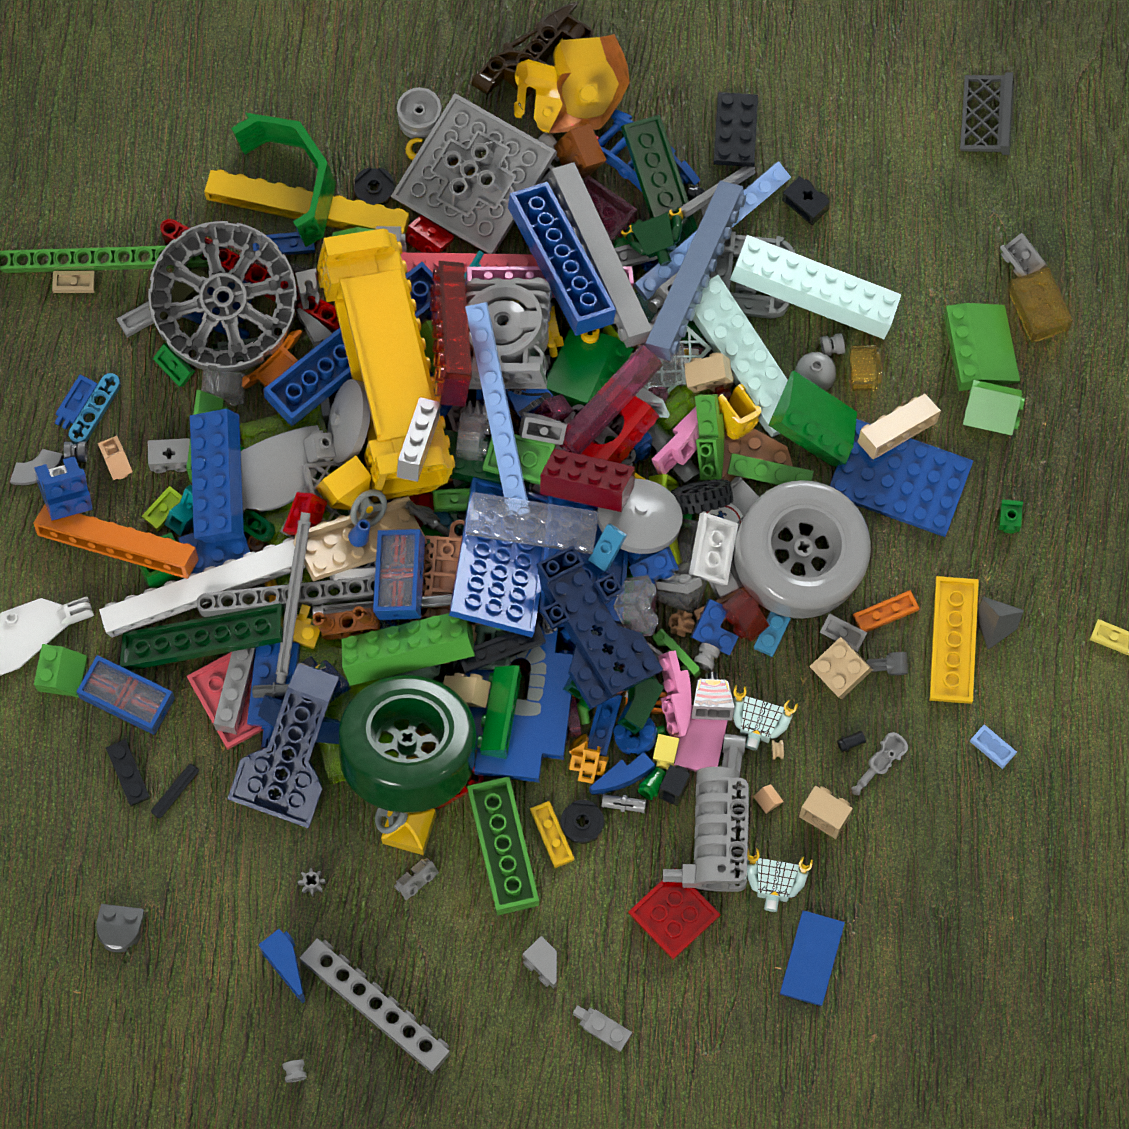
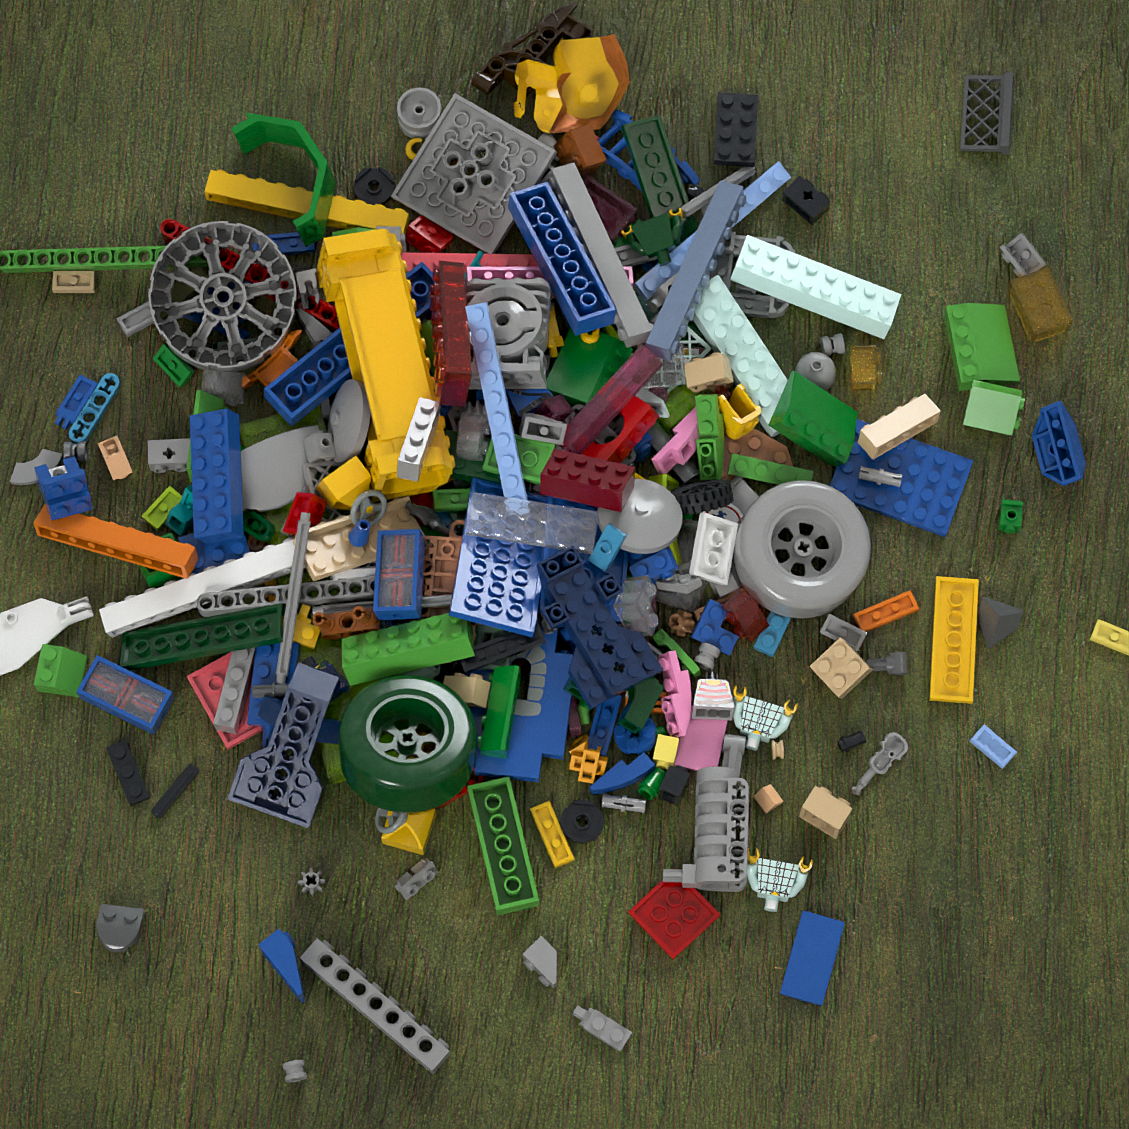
(880, 476): none -> light grey pin
(1058, 445): none -> blue wedge

